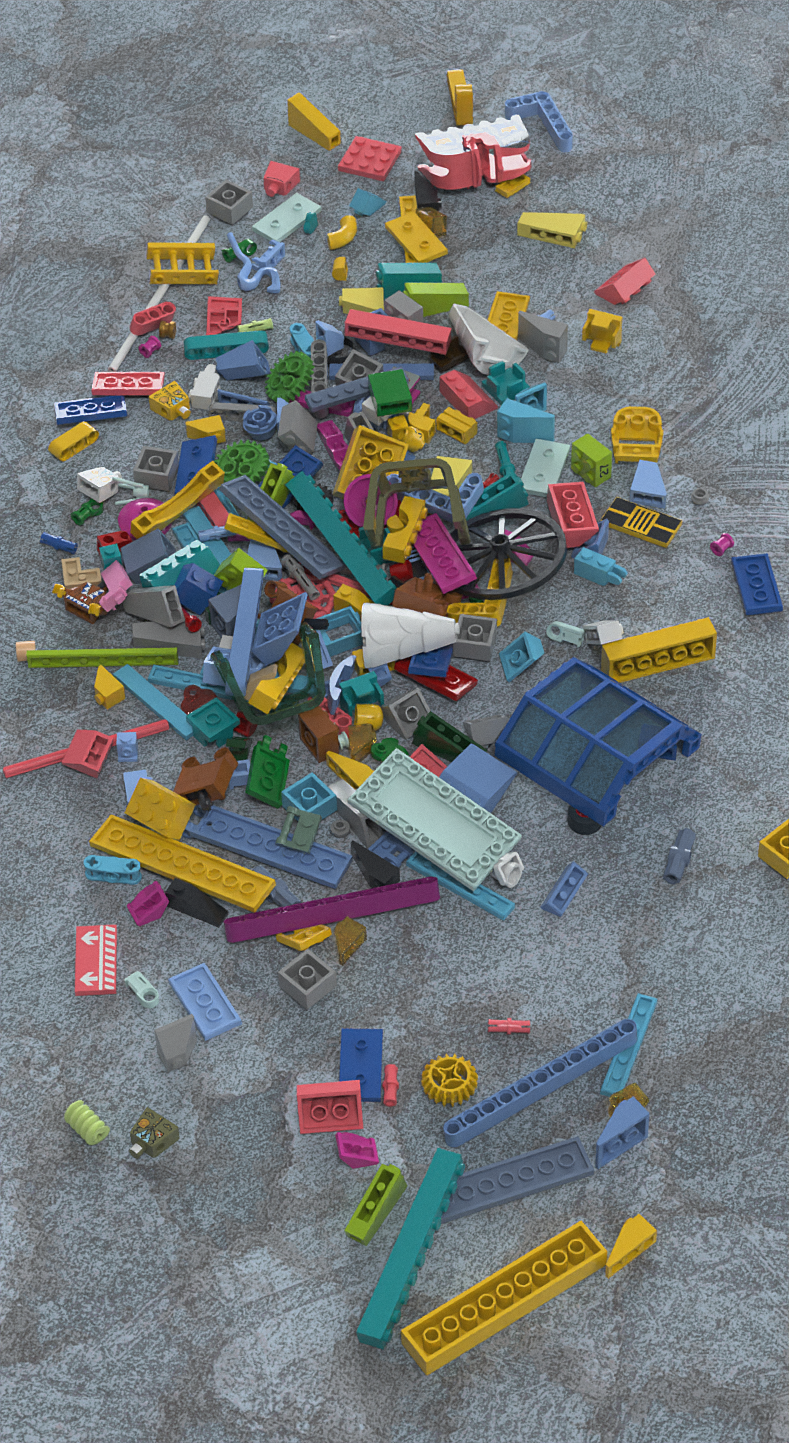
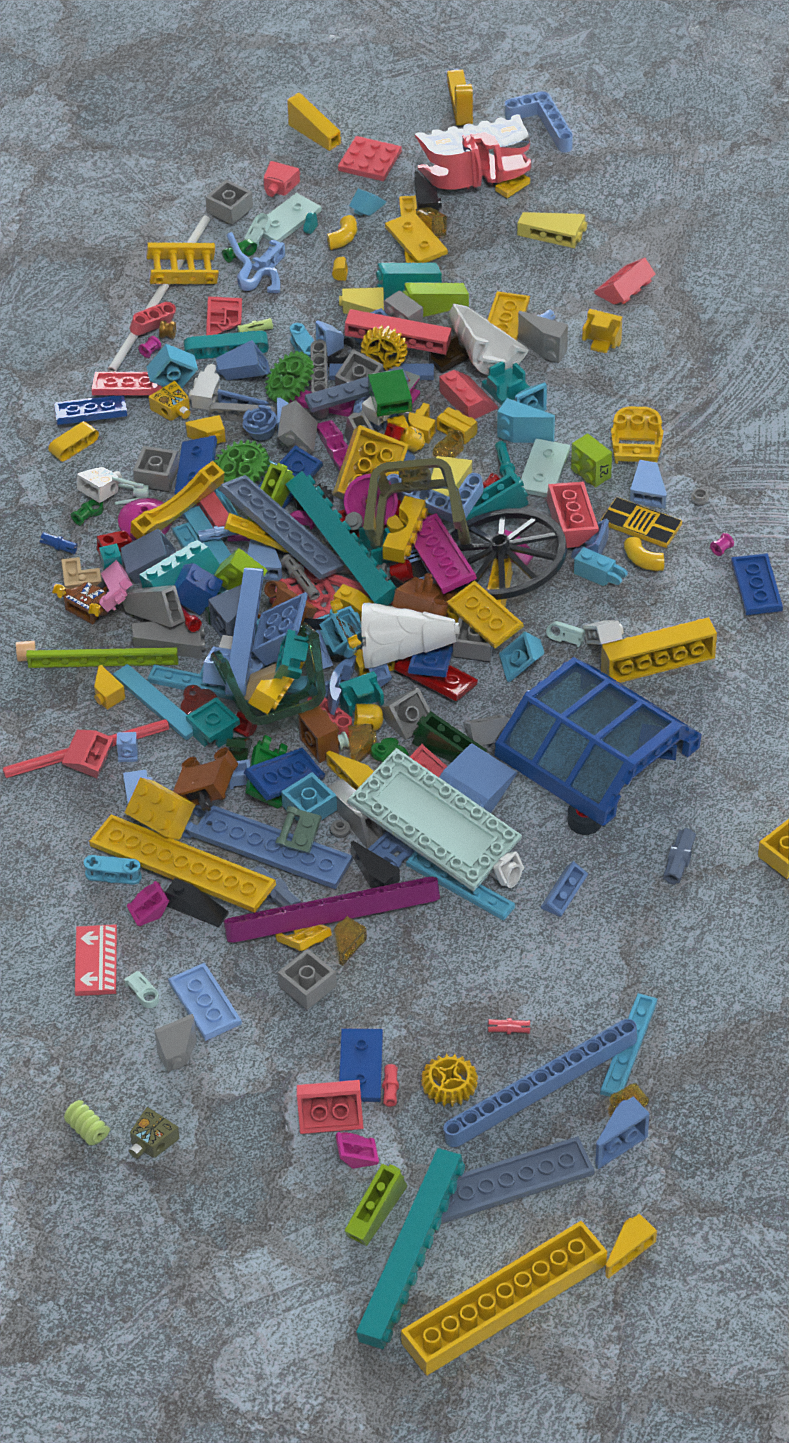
(171, 365): none -> medium azure brick
(256, 231): none -> light aqua piece
(281, 772): none -> blue plate
(291, 654): none -> teal panel
(339, 632): none -> medium azure torso
(354, 520): none -> light grey plate
(388, 344): none -> yellow gear
(394, 431): none -> red brick
(450, 445): none -> clear yellow piece
(485, 614): none -> yellow tile
(642, 557): none -> yellow cylinder

